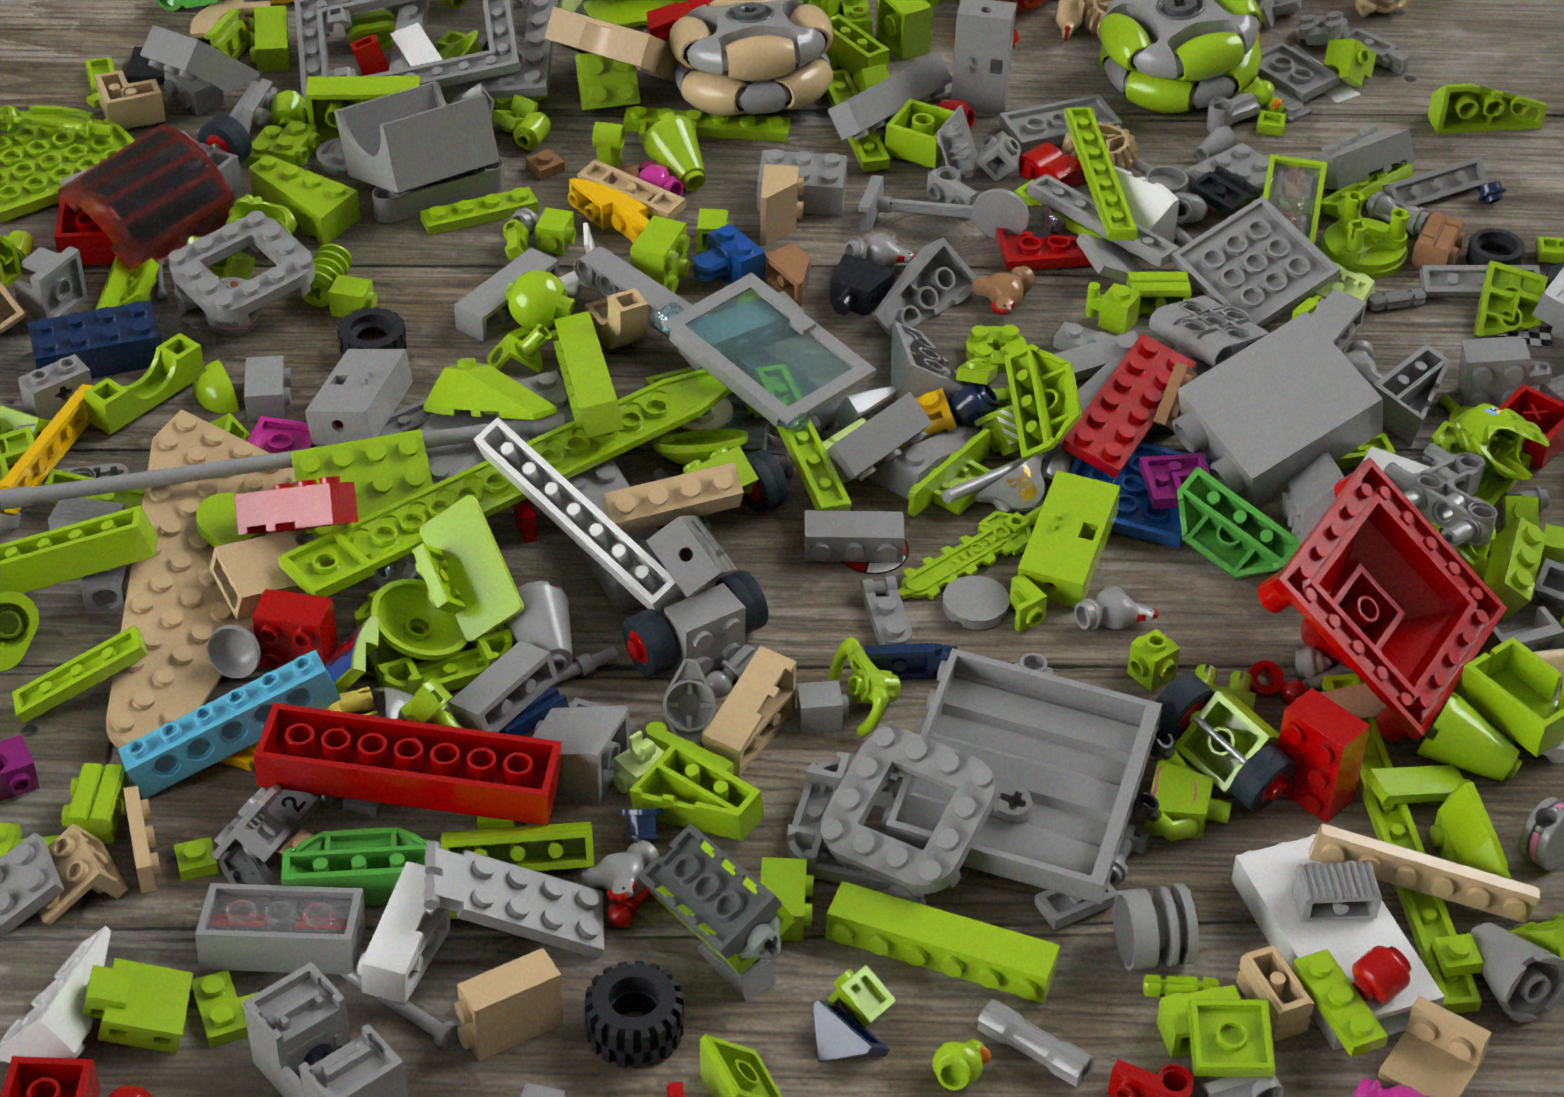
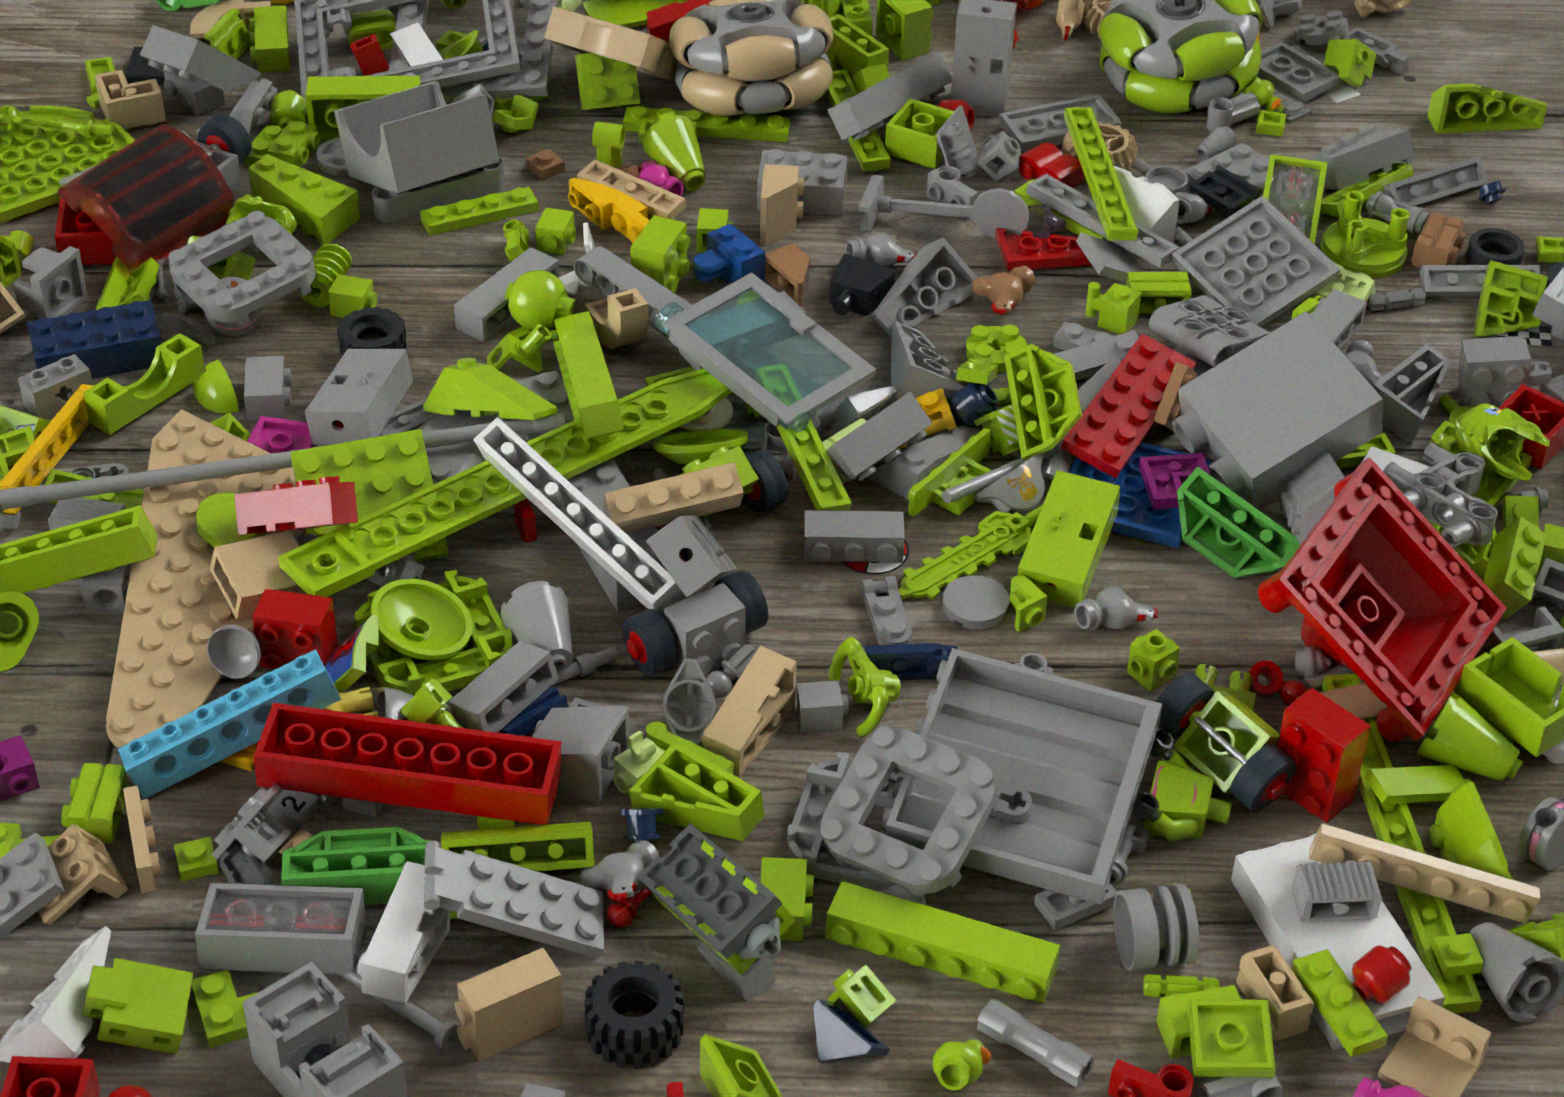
(79, 674): lime plate -> none
(466, 569): lime bracket -> none
(528, 218): light grey plate -> none
(532, 131): lime brick -> none

